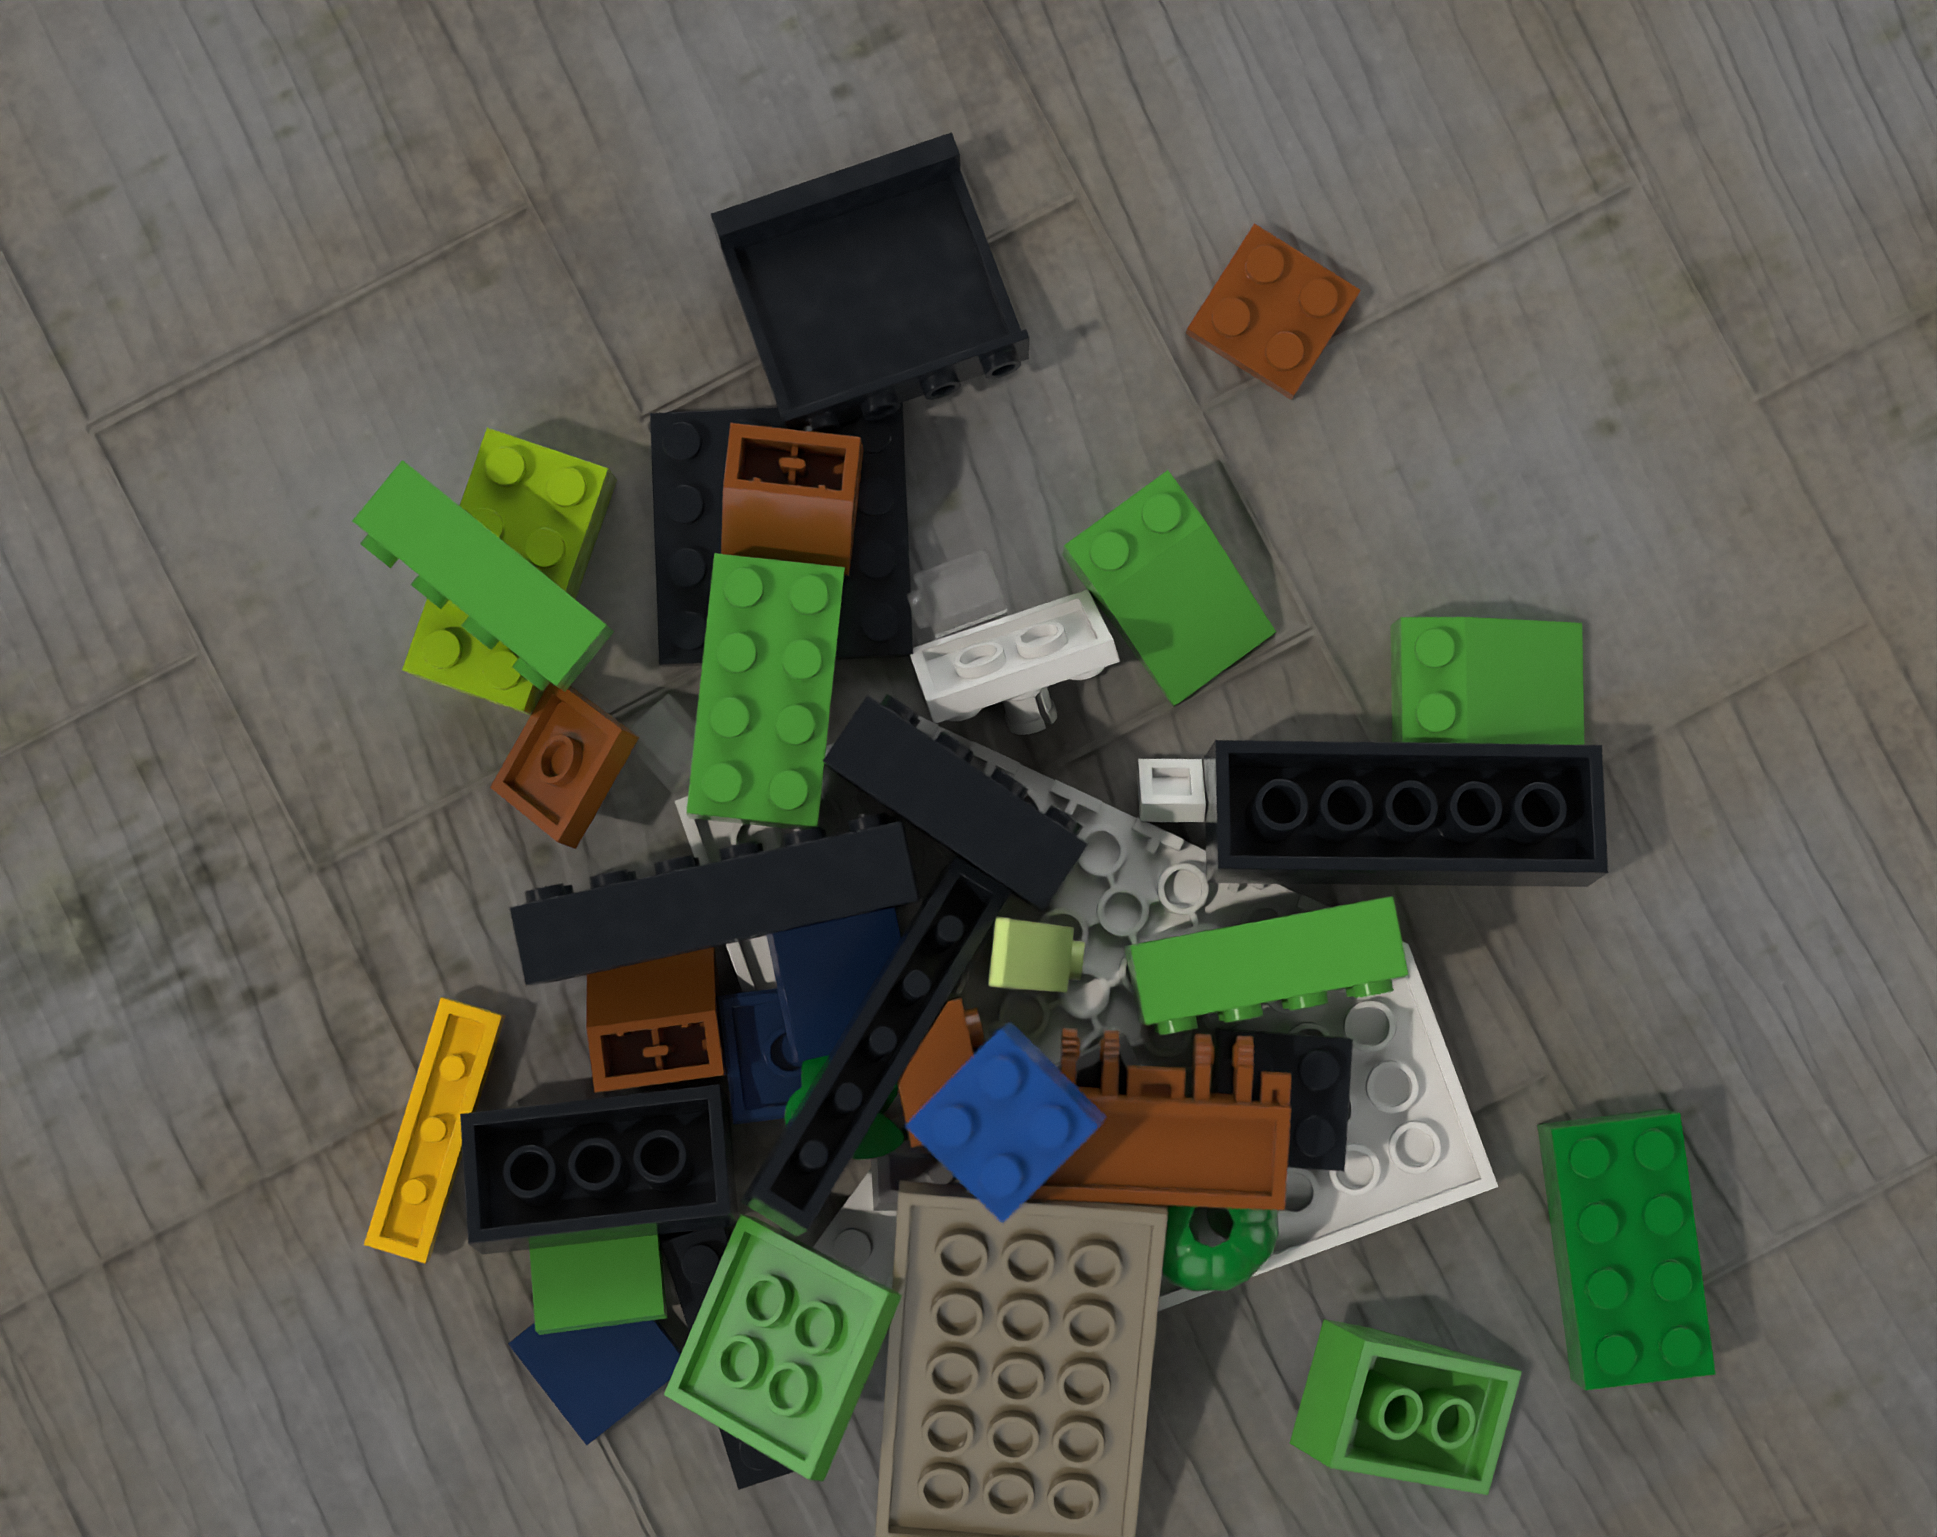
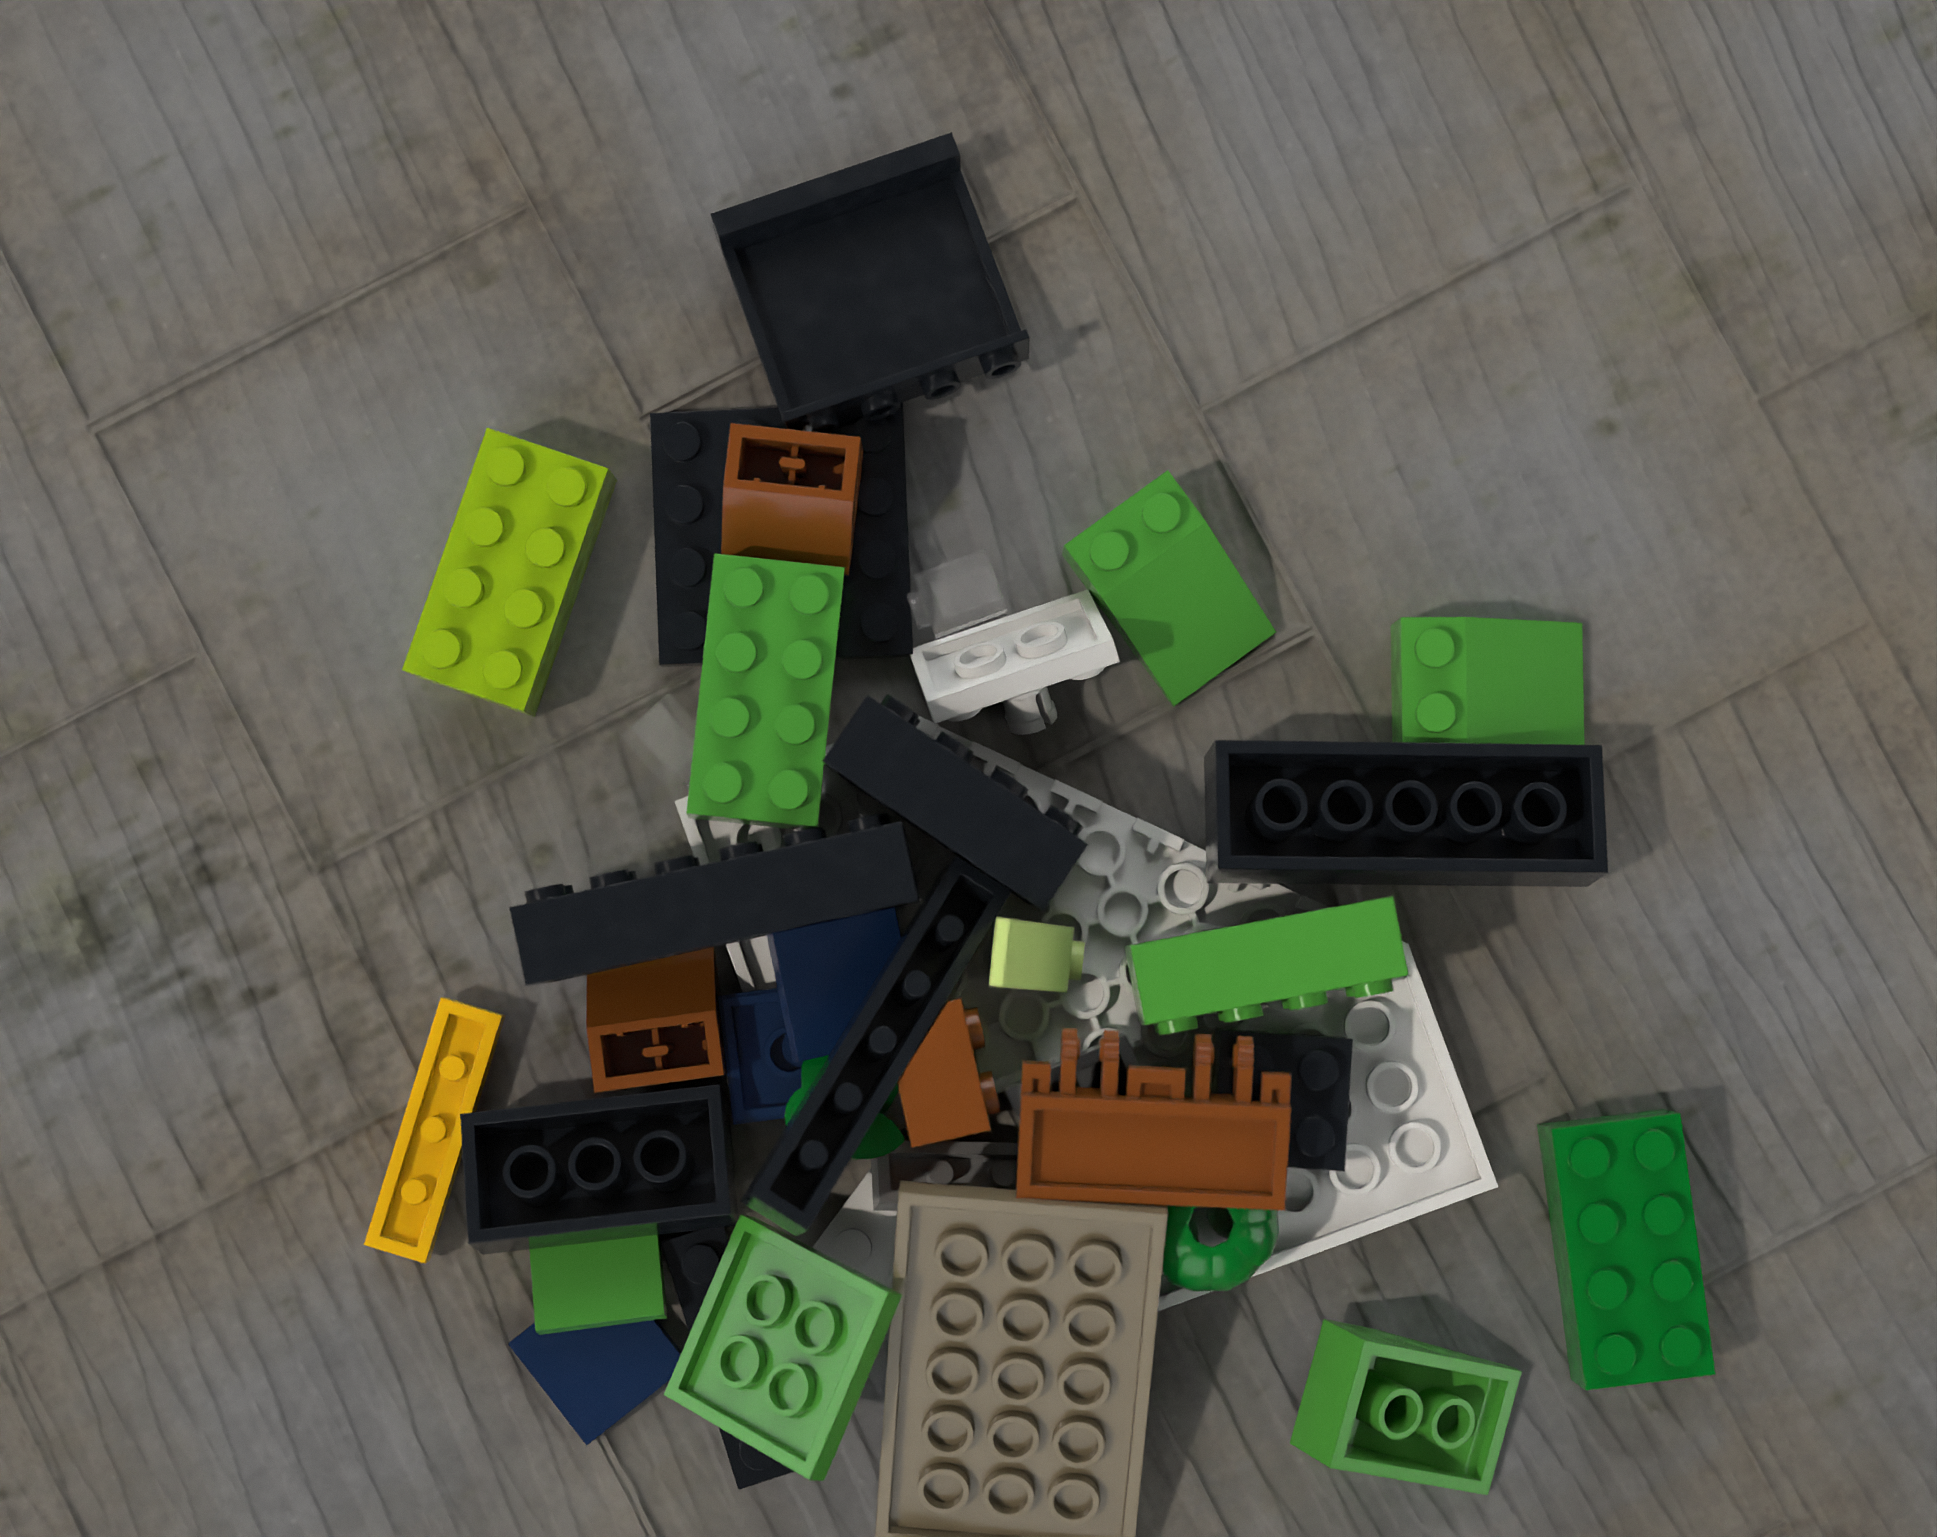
(482, 577): bright green brick -> none
(564, 764): dark orange plate -> none
(1005, 1121): blue brick -> none
(1171, 790): white plate -> none
(1272, 311): dark orange plate -> none

